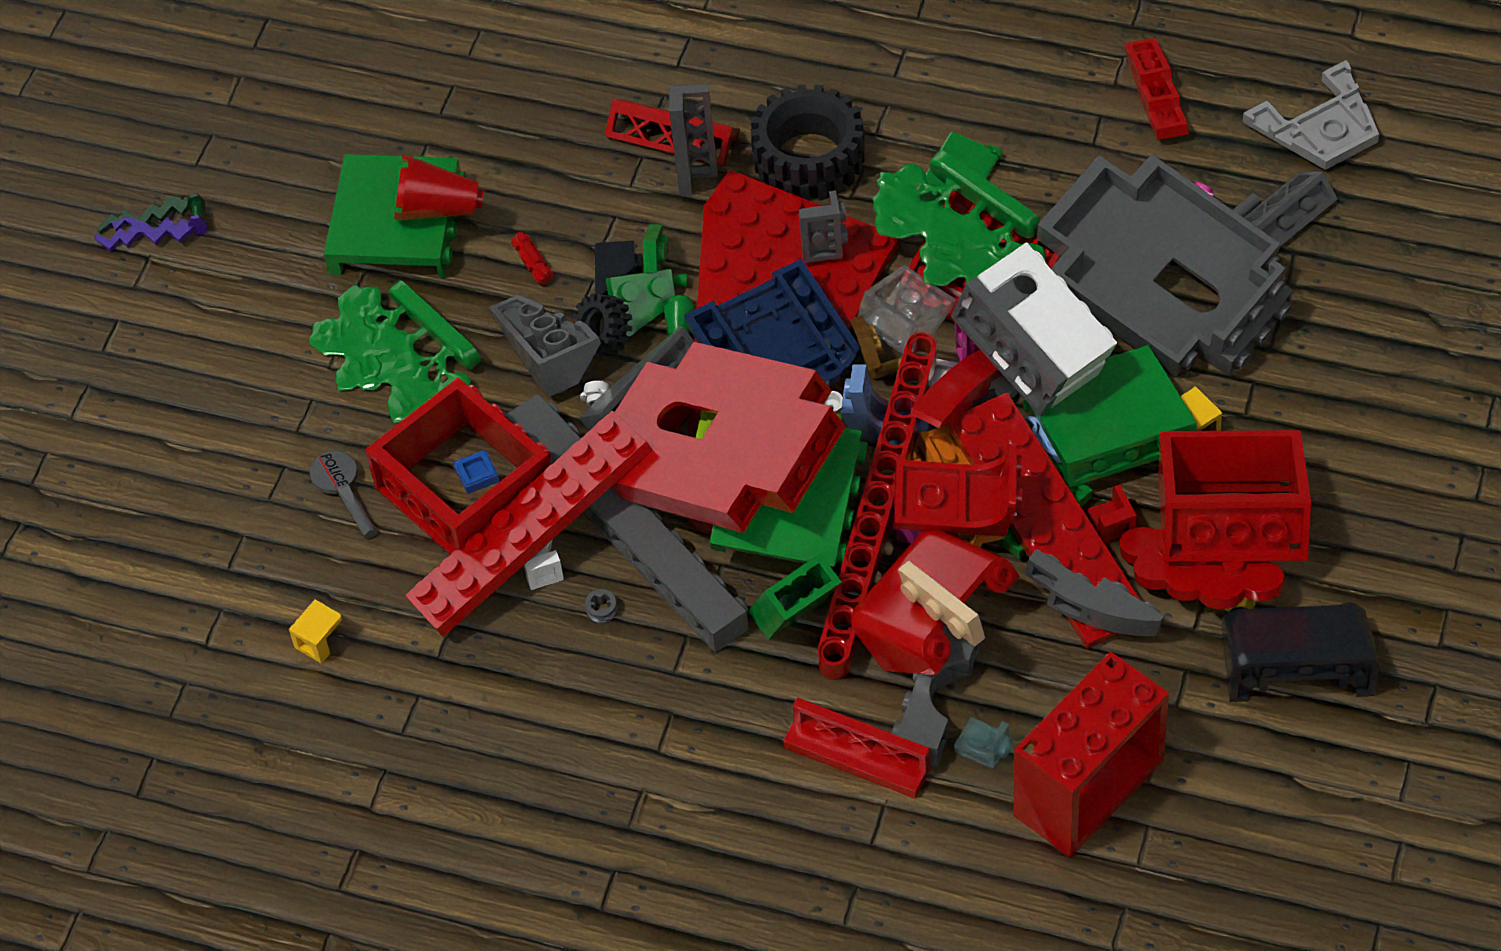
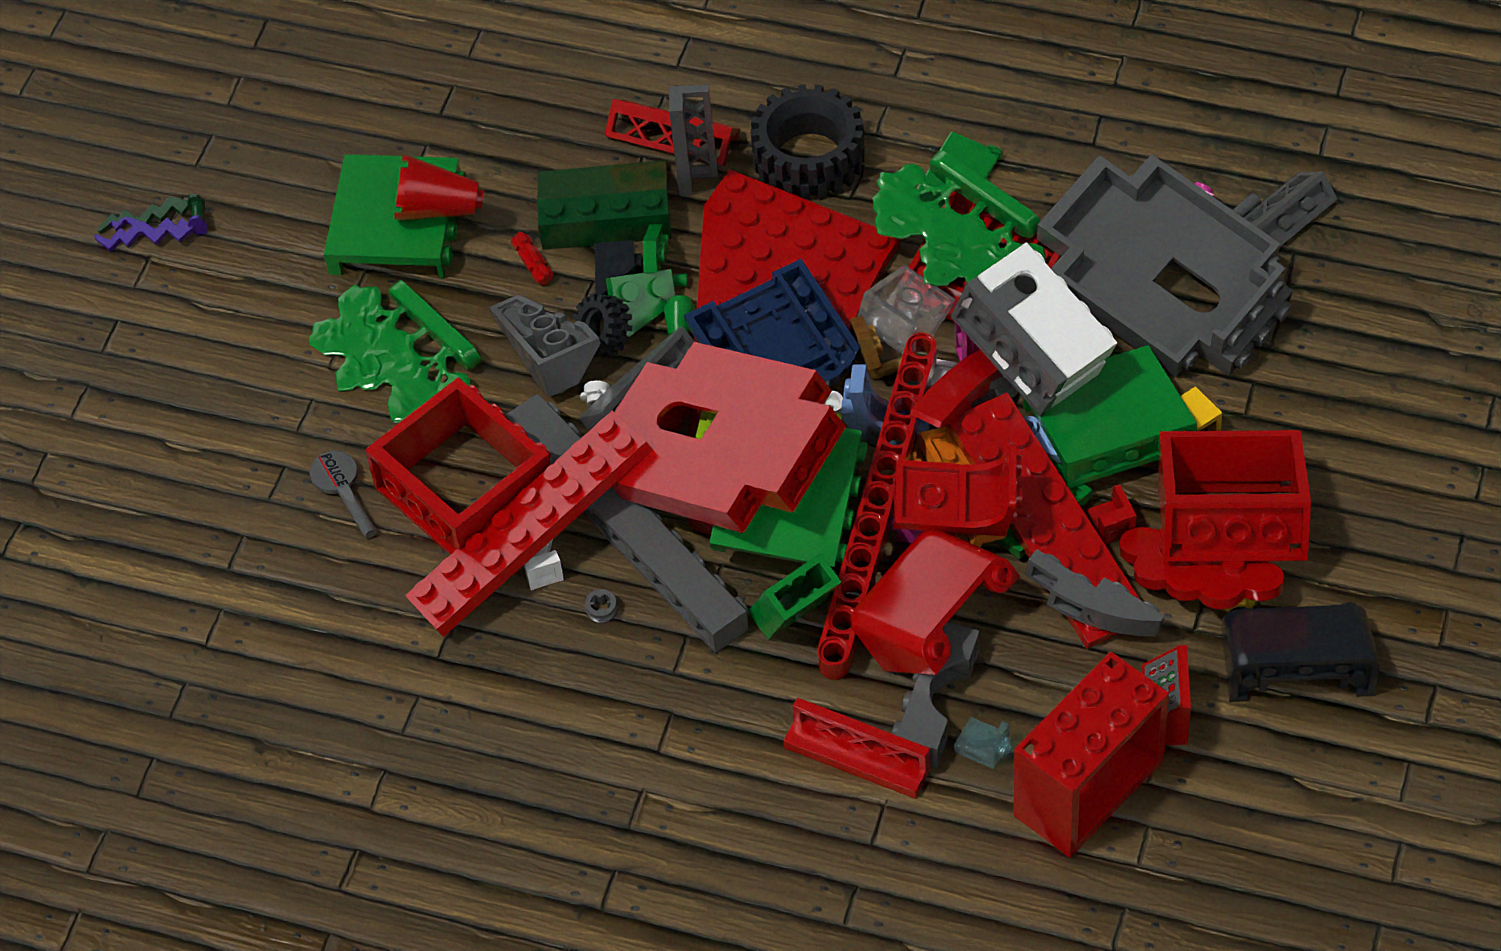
(313, 628): yellow panel -> none
(476, 471): blue tile -> none
(602, 204): none -> dark green slope
(822, 230): dark grey bracket -> none
(941, 604): tan plate -> none
(1156, 88): red slope -> none
(1172, 674): none -> slope
(1327, 131): light grey wing -> none

